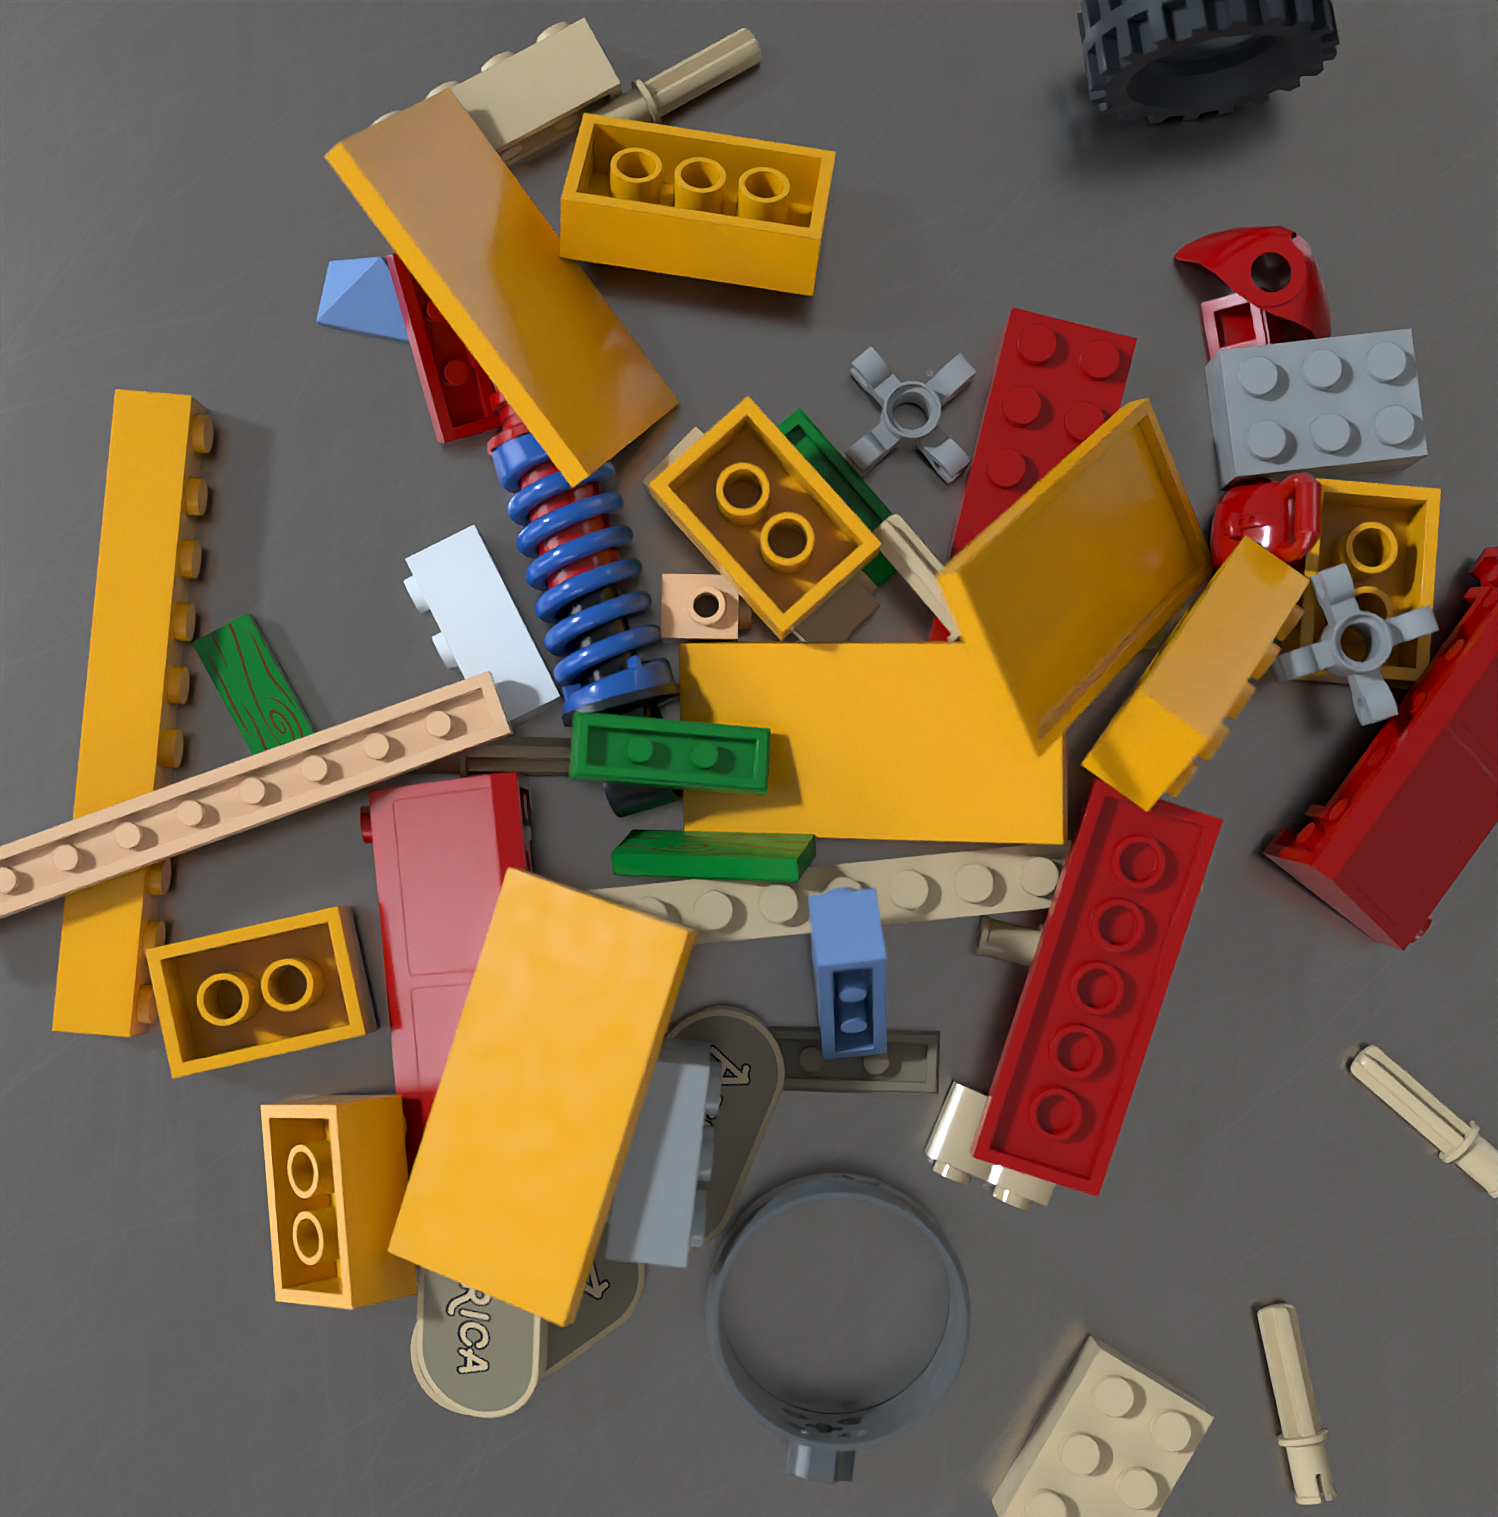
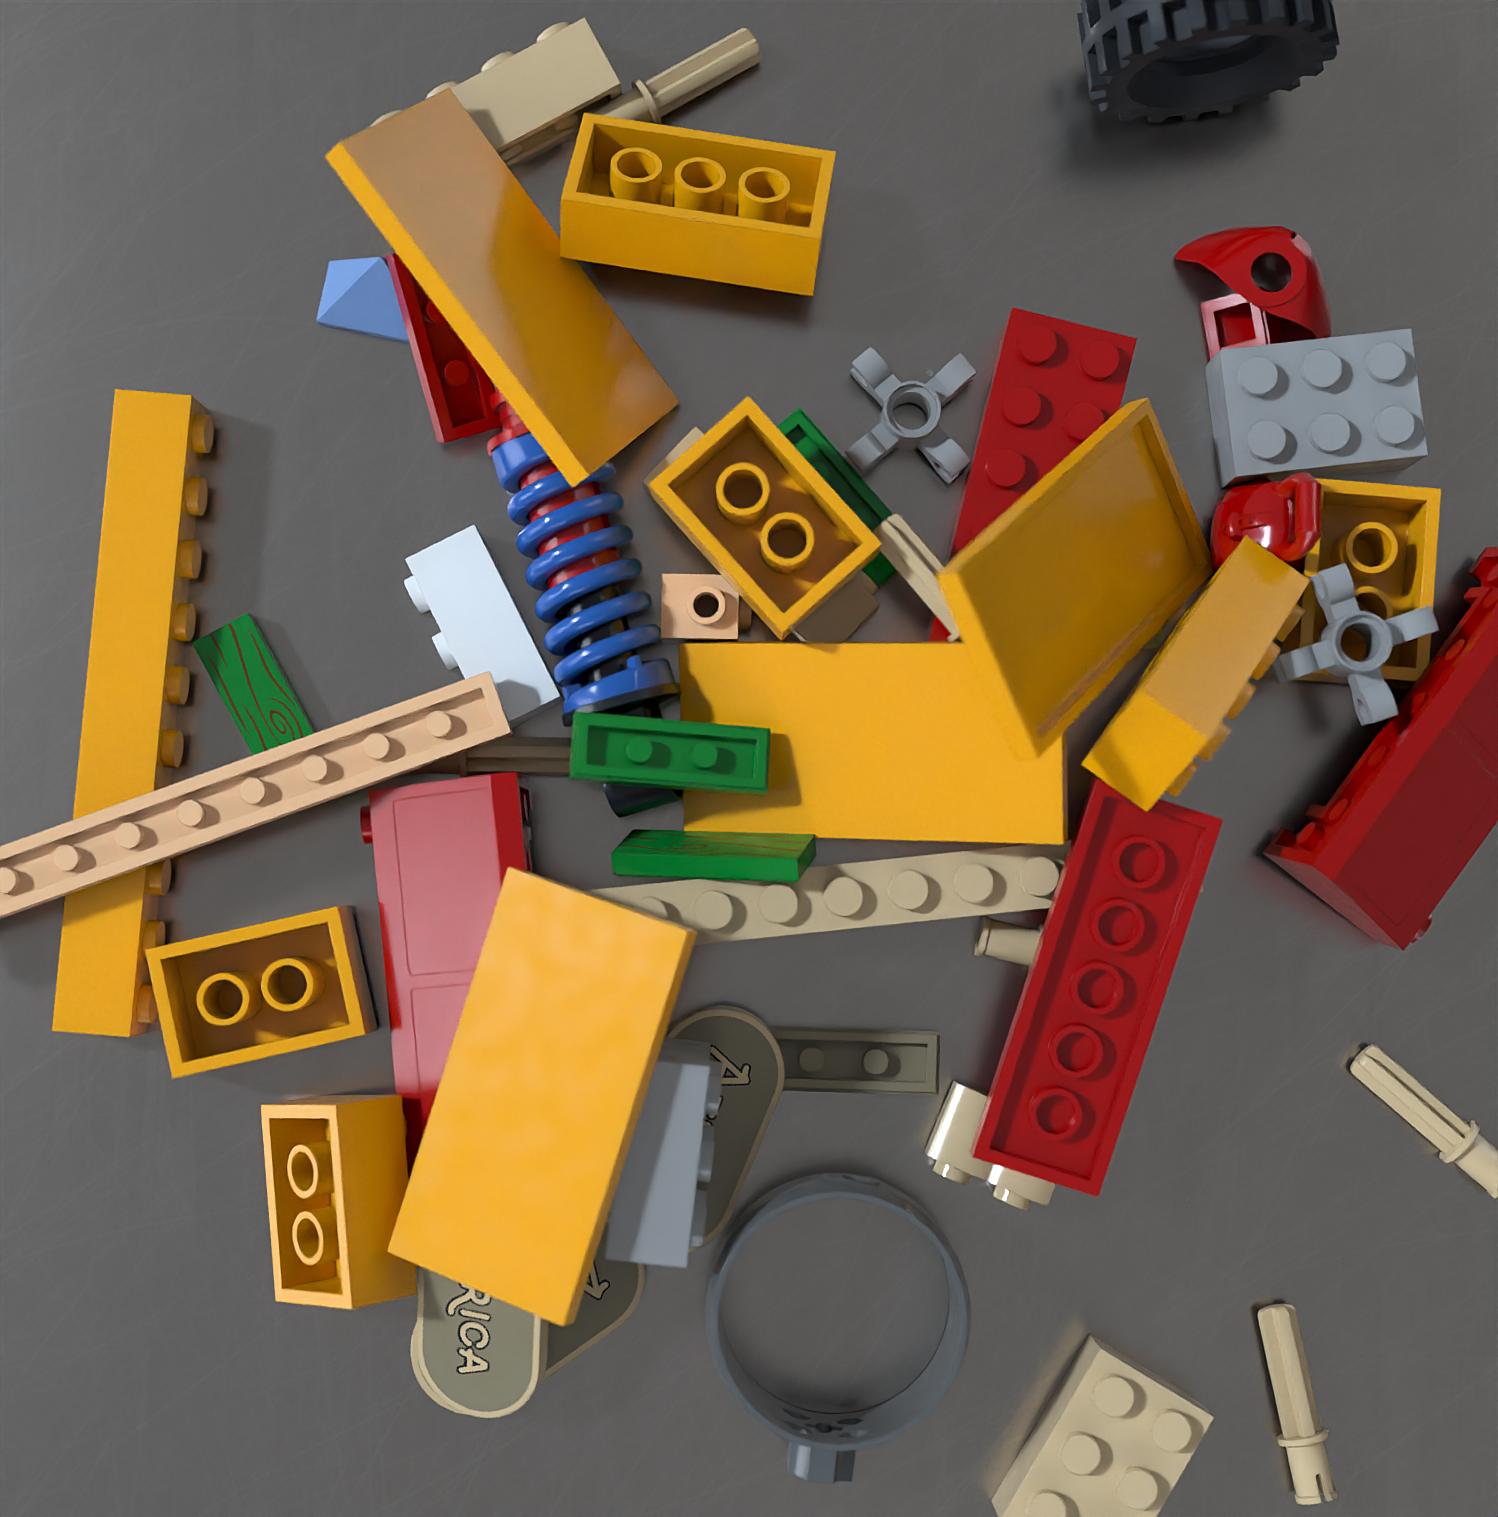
(849, 972): medium blue brick -> none

